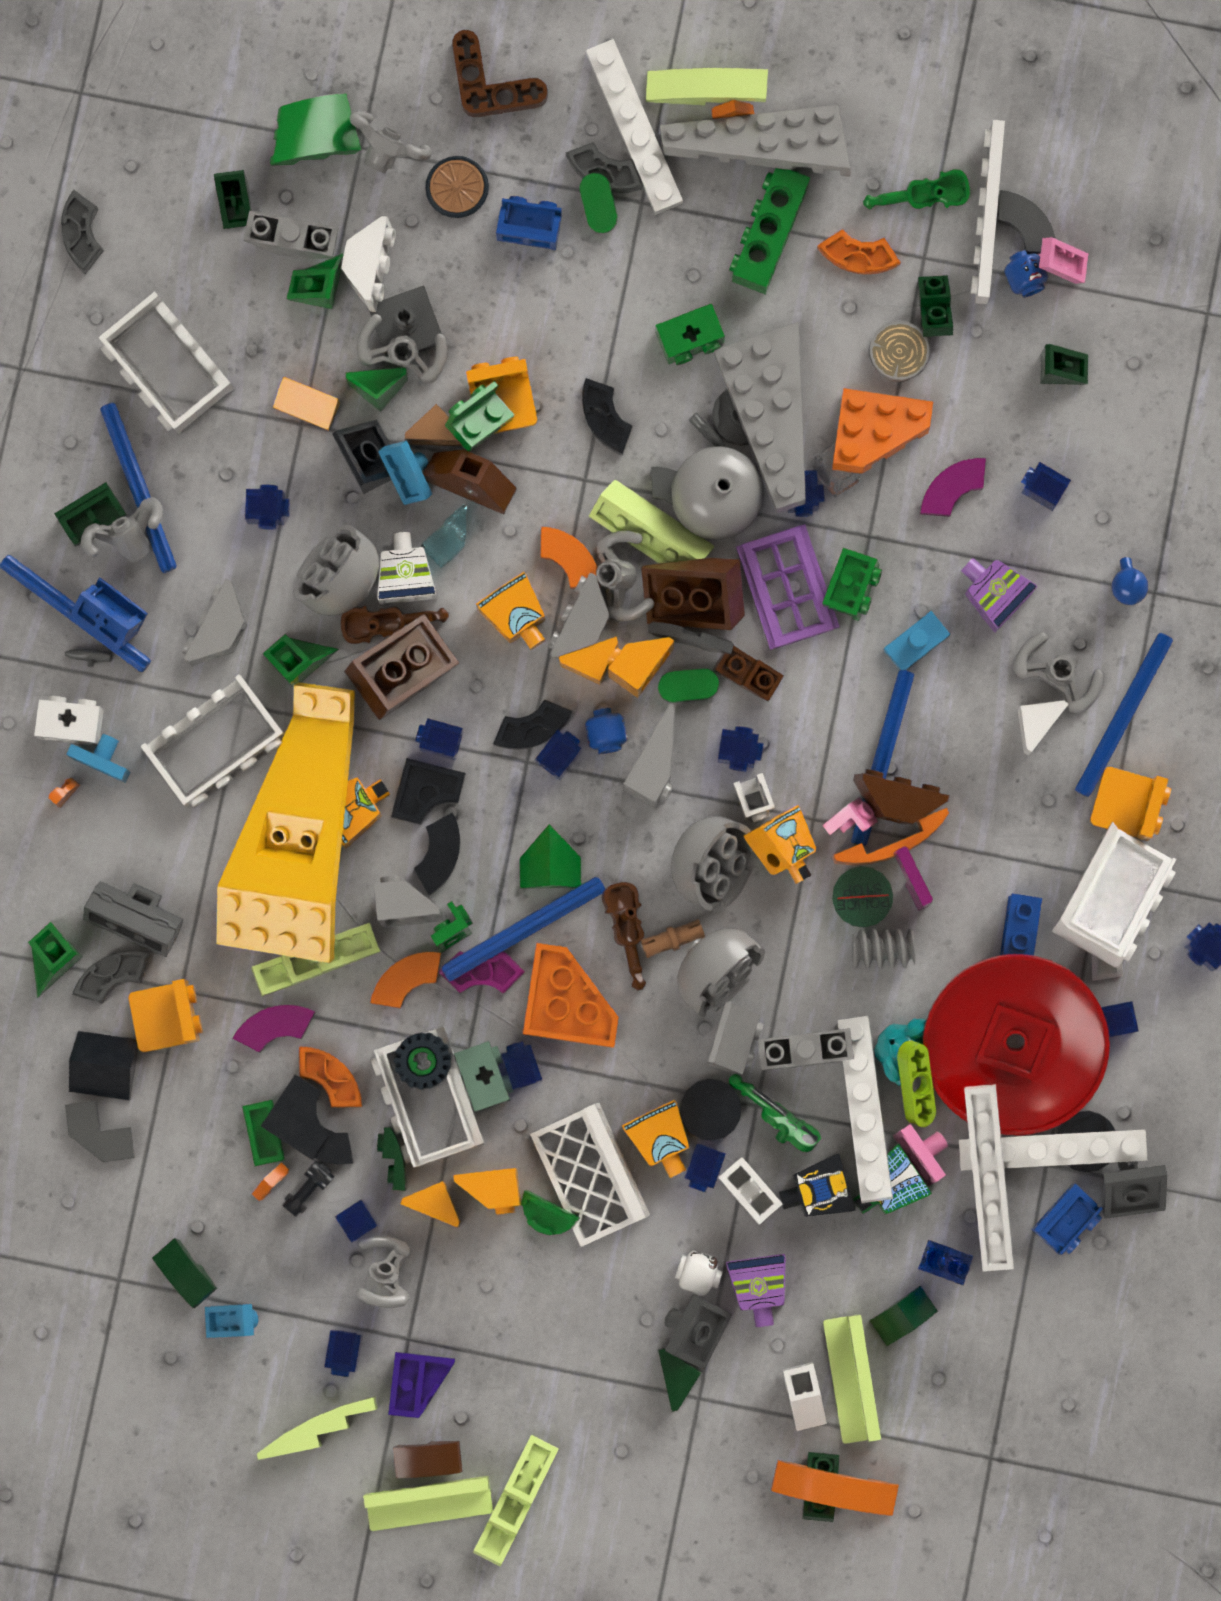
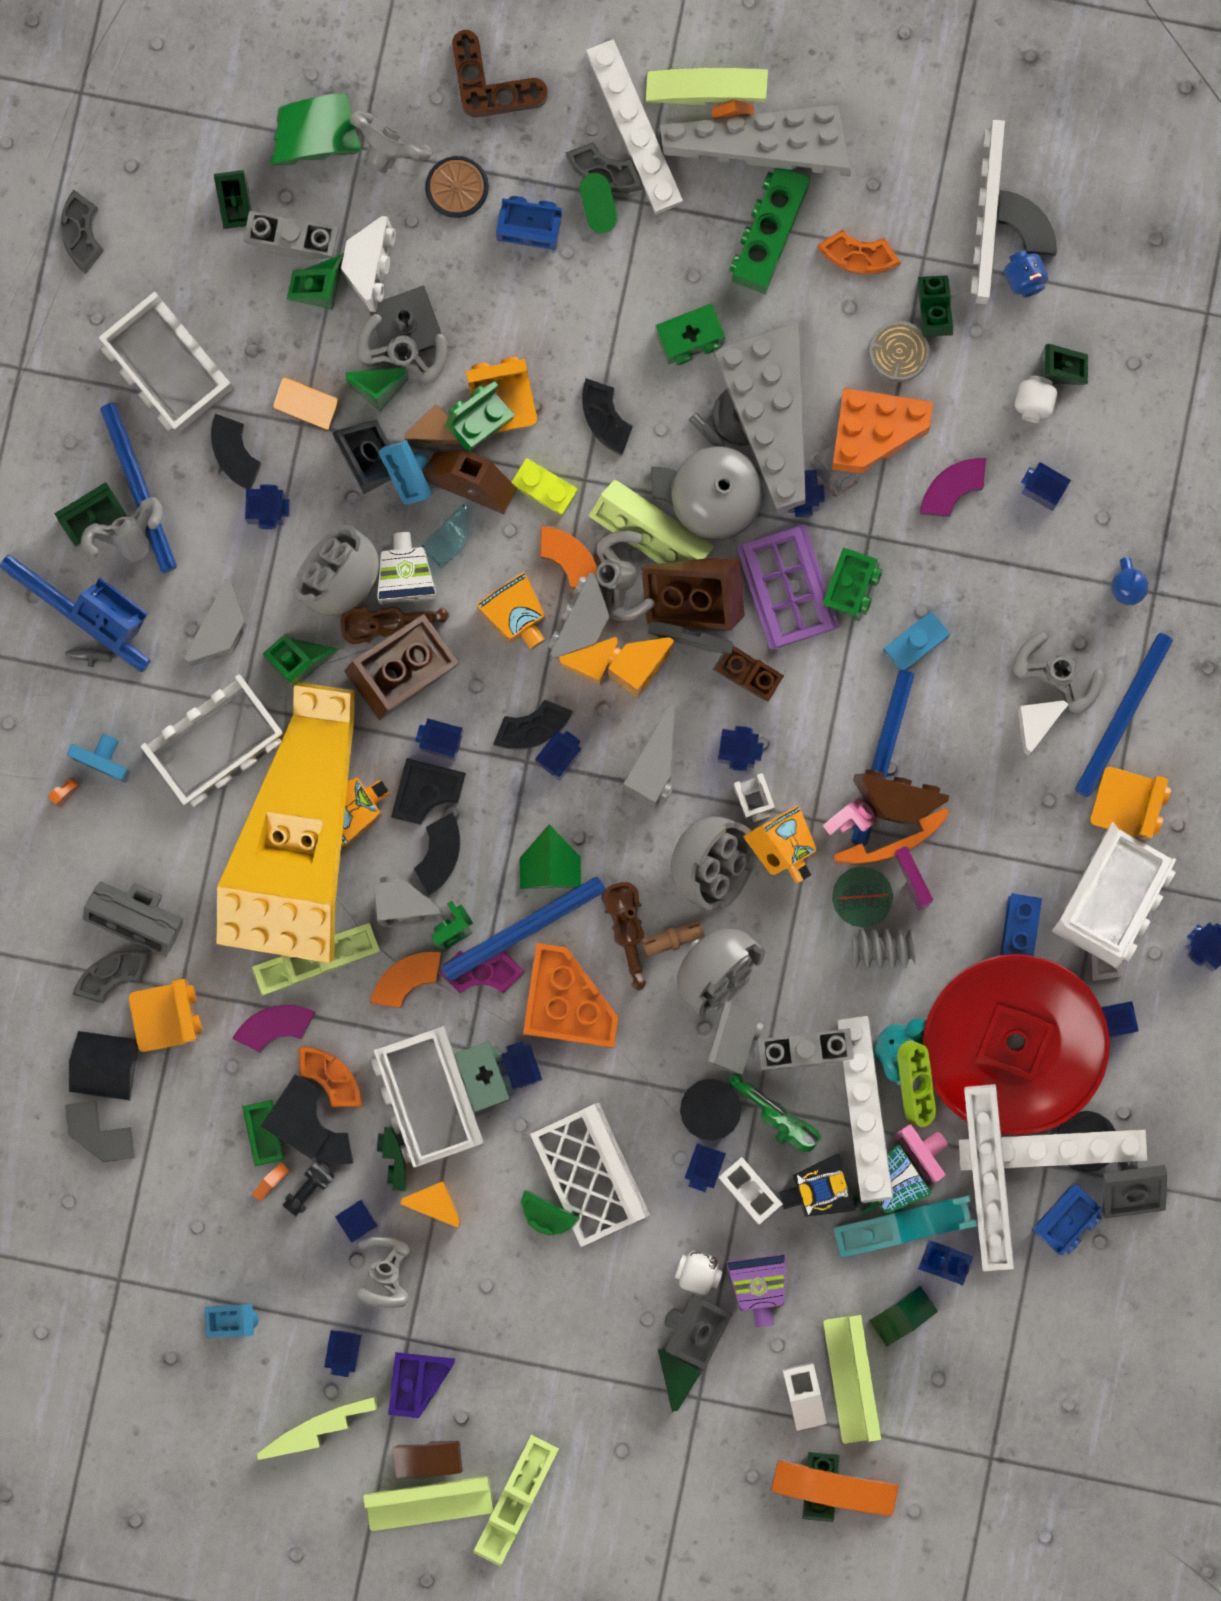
(51, 957): green slope -> none
(83, 731): white brick -> none
(183, 1273): dark green slope -> none
(231, 453): none -> black tile
(437, 1054): black bush -> none
(493, 1188): light orange slope -> none
(544, 487): none -> neon yellow plate
(606, 731): blue head -> none
(660, 1137): light orange torso -> none
(688, 685): green tile -> none
(904, 1226): none -> teal piece
(949, 188): green piece -> none
(996, 591): medium lavender torso -> none
(1035, 399): none -> white head
(1063, 260): bright pink tile -> none

